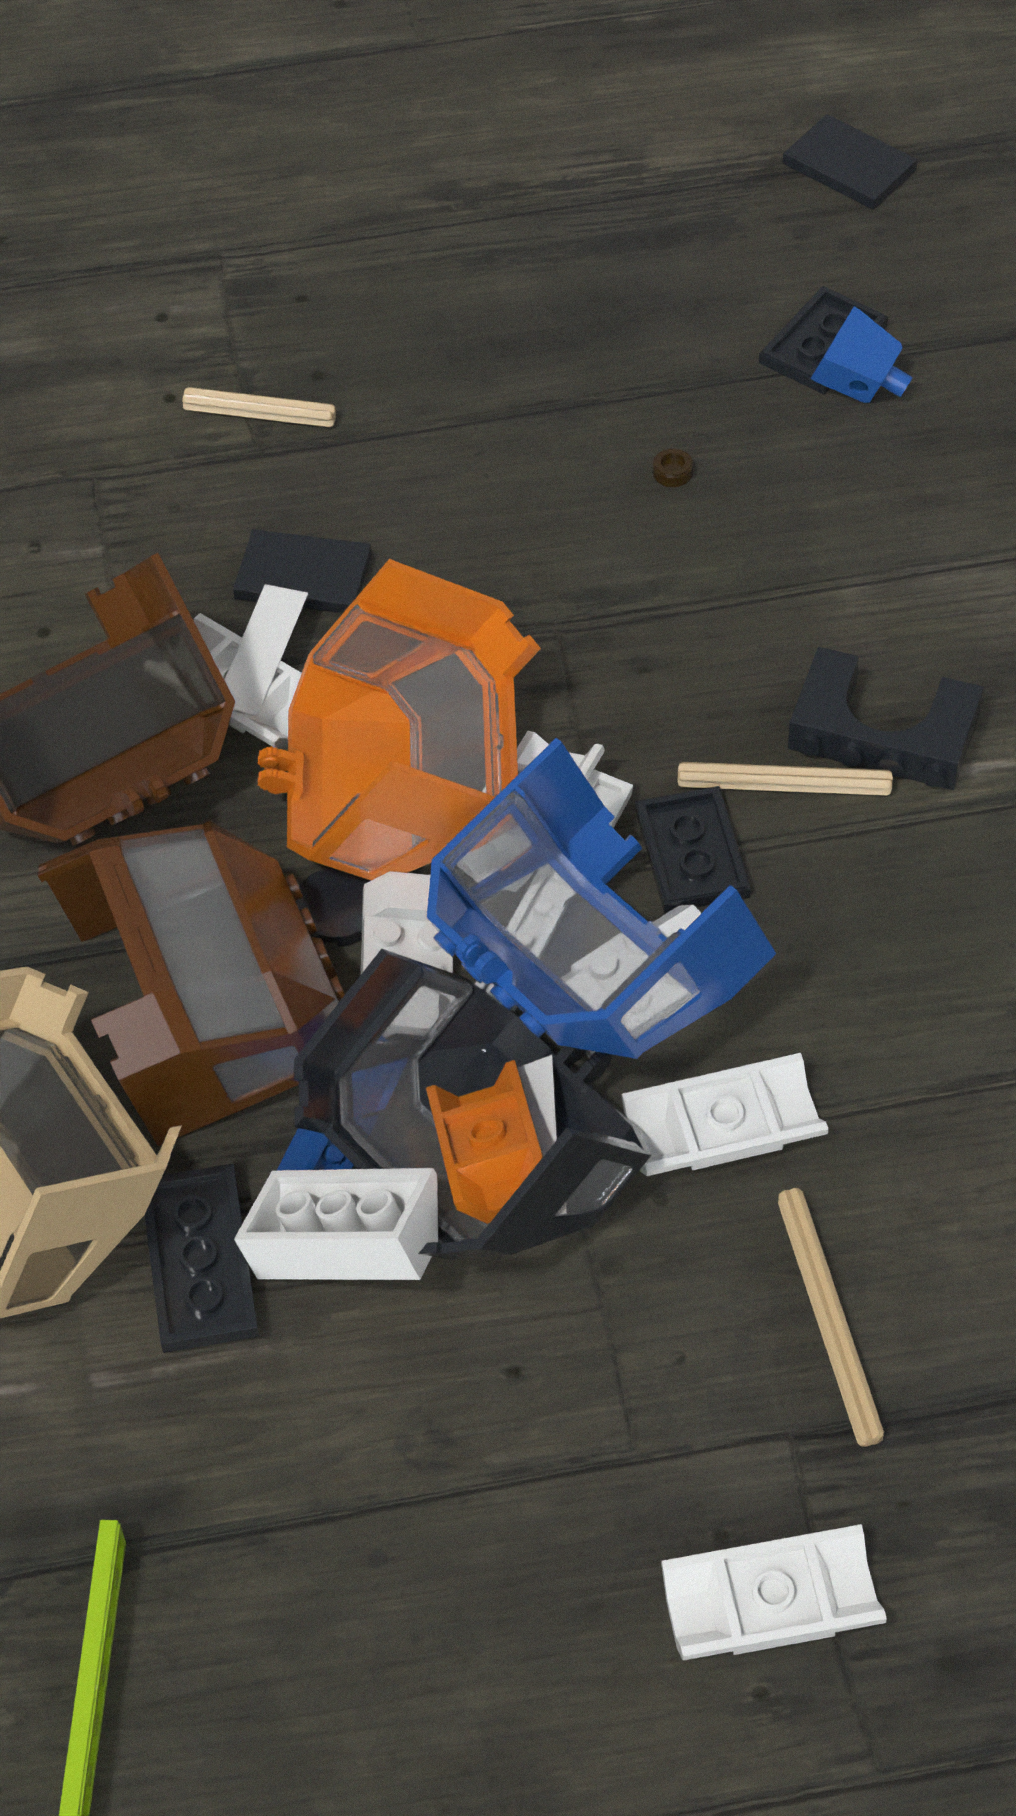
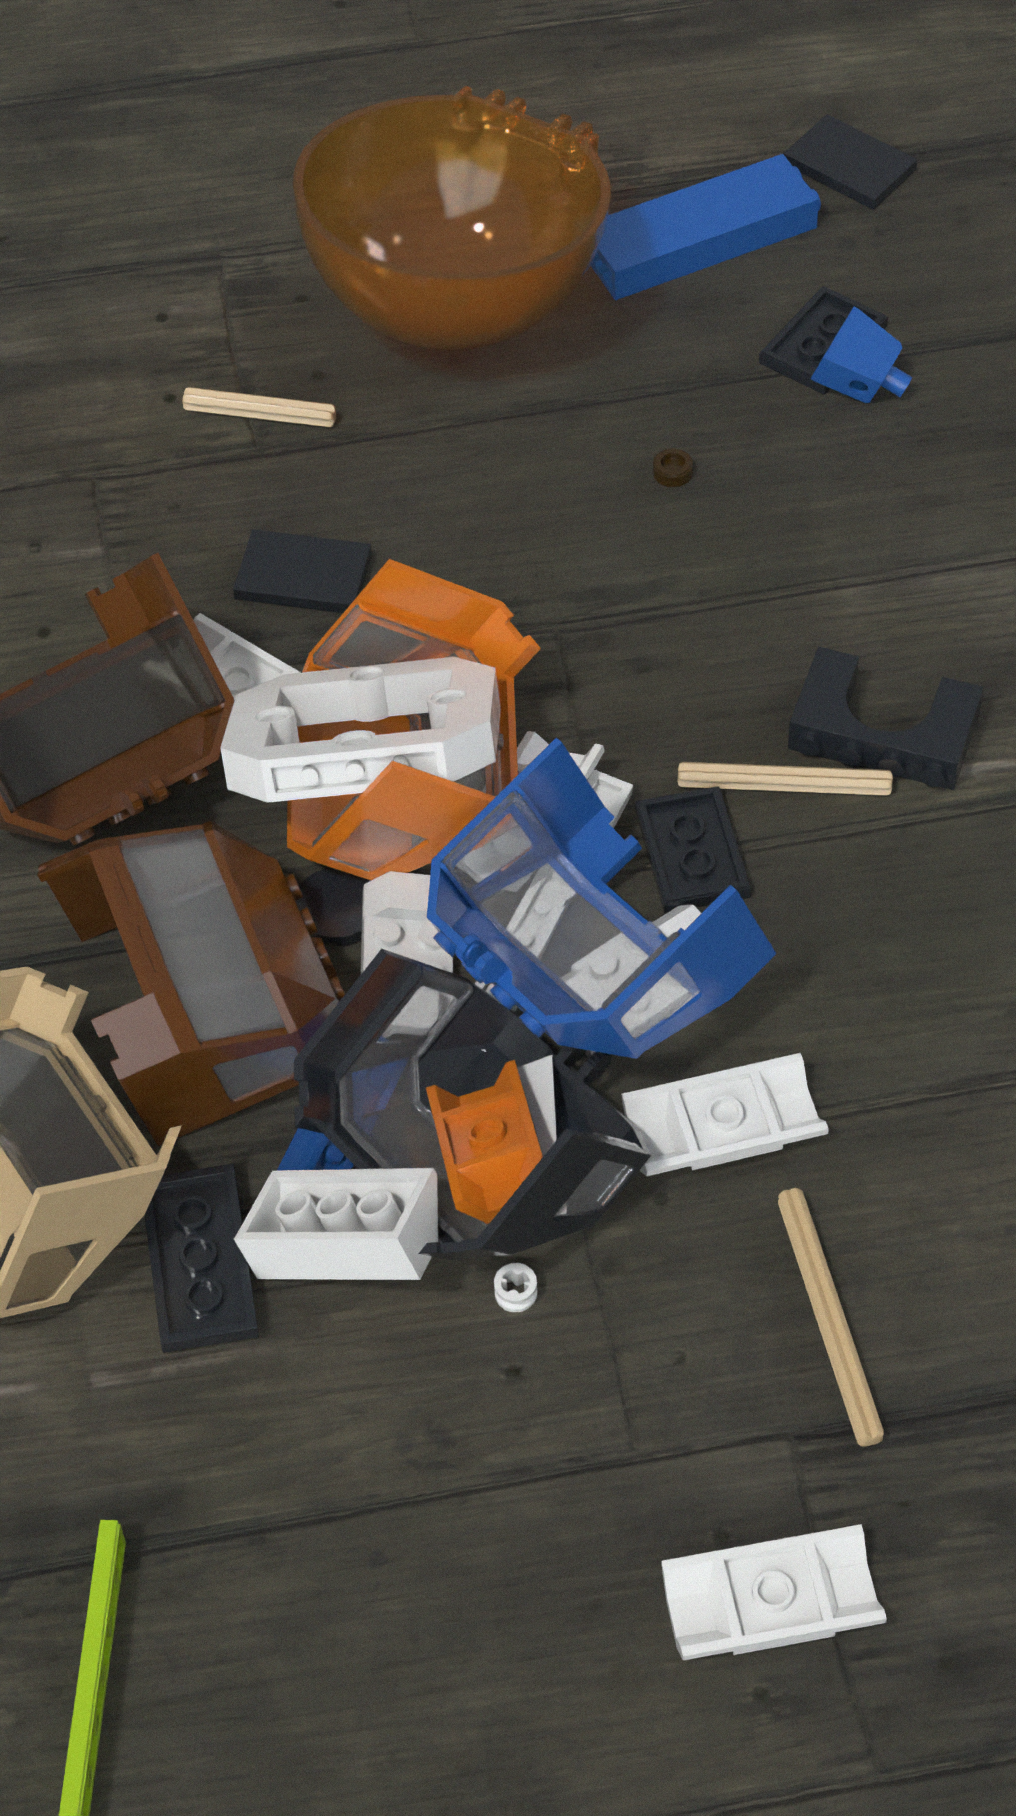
(263, 646): white sticker -> none
(271, 765): none -> white panel
(451, 215): none -> clear orange windscreen
(512, 1300): none -> white bush
(704, 226): none -> blue brick

